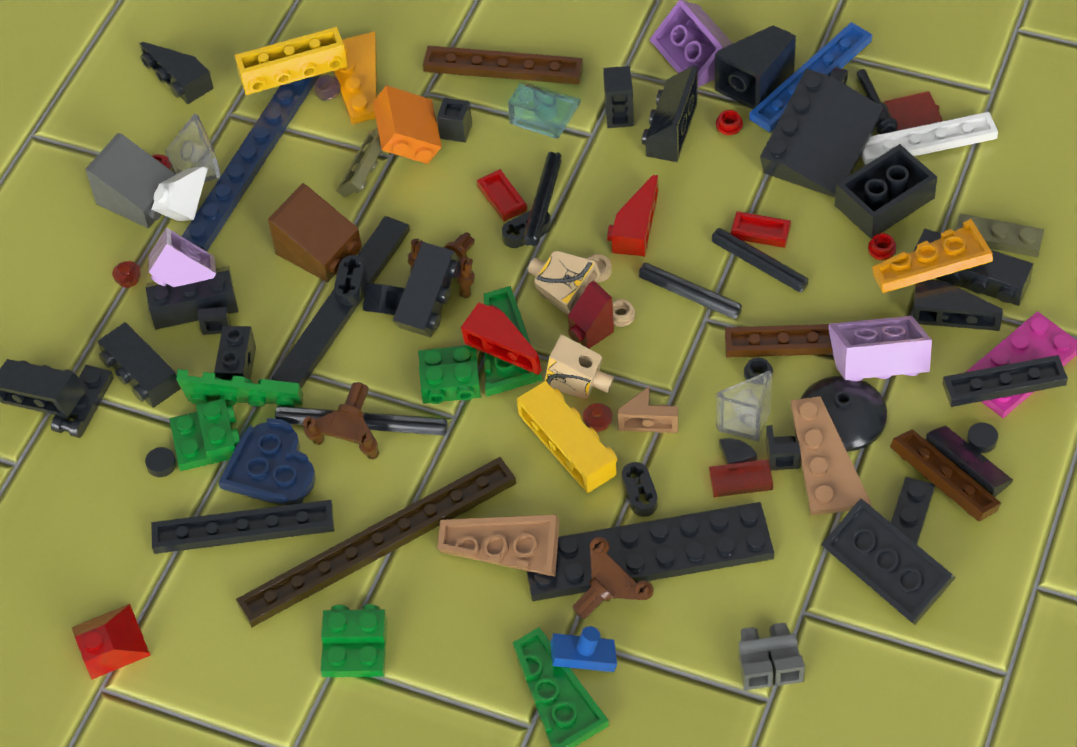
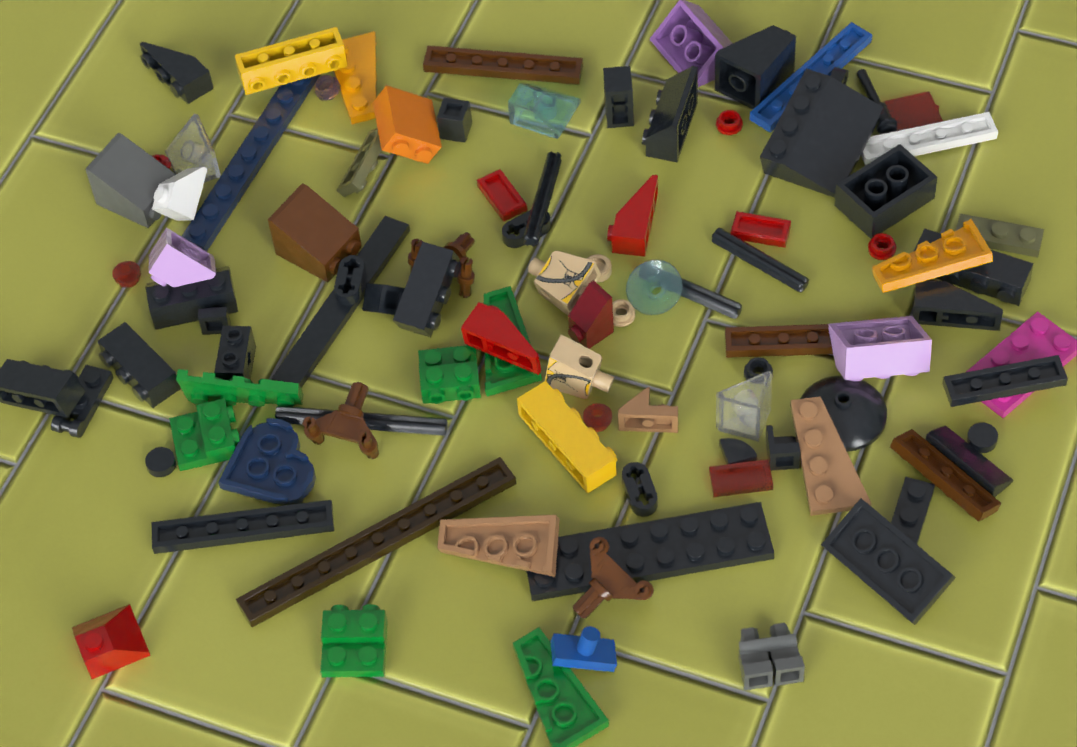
(647, 277): none -> clear light blue dish

